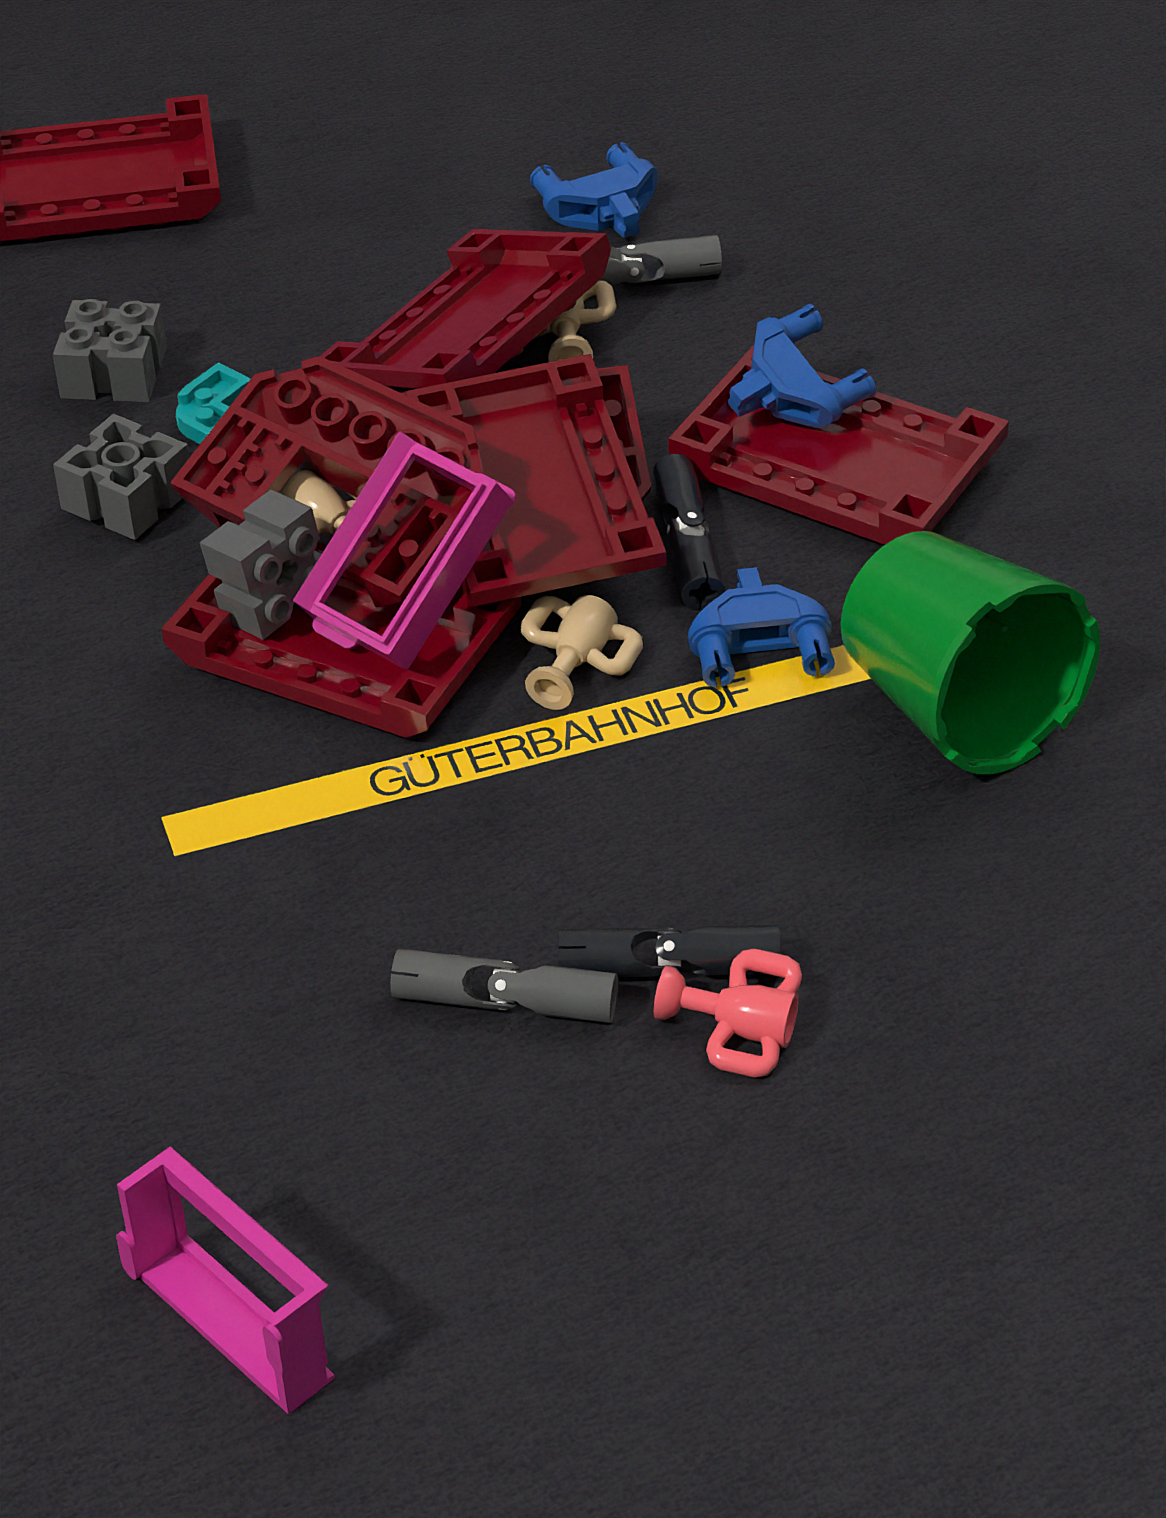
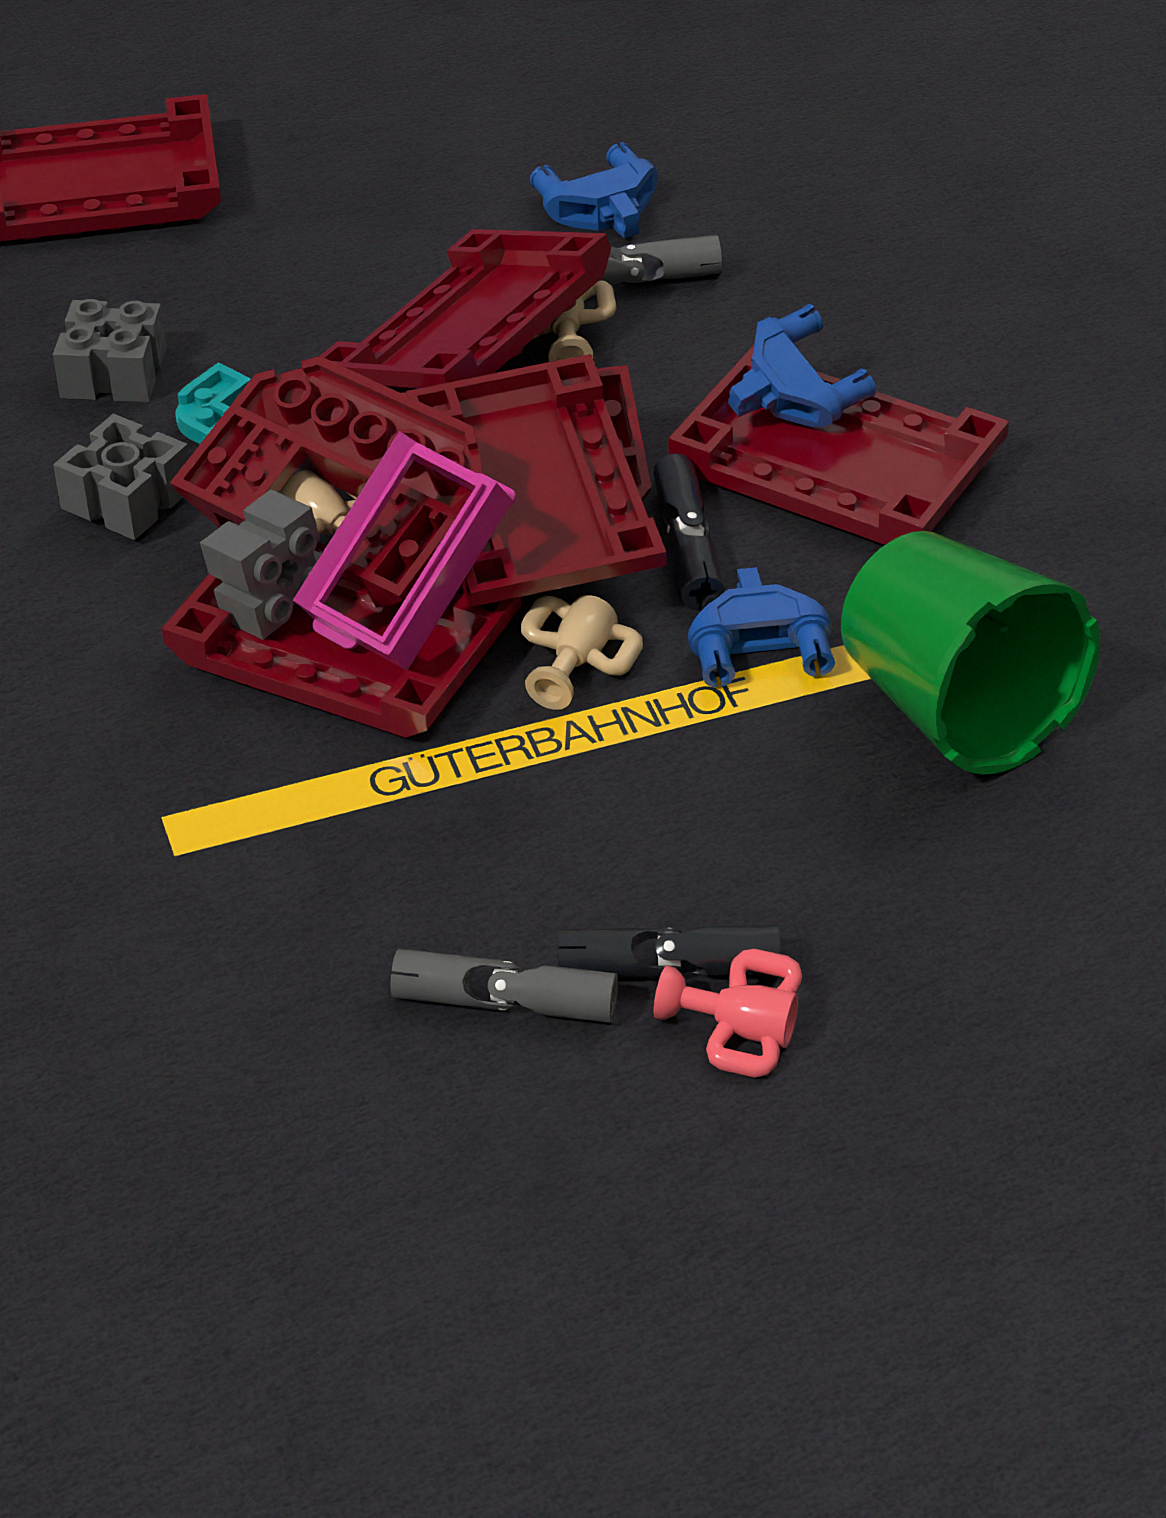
(274, 1350): dark pink piece -> none

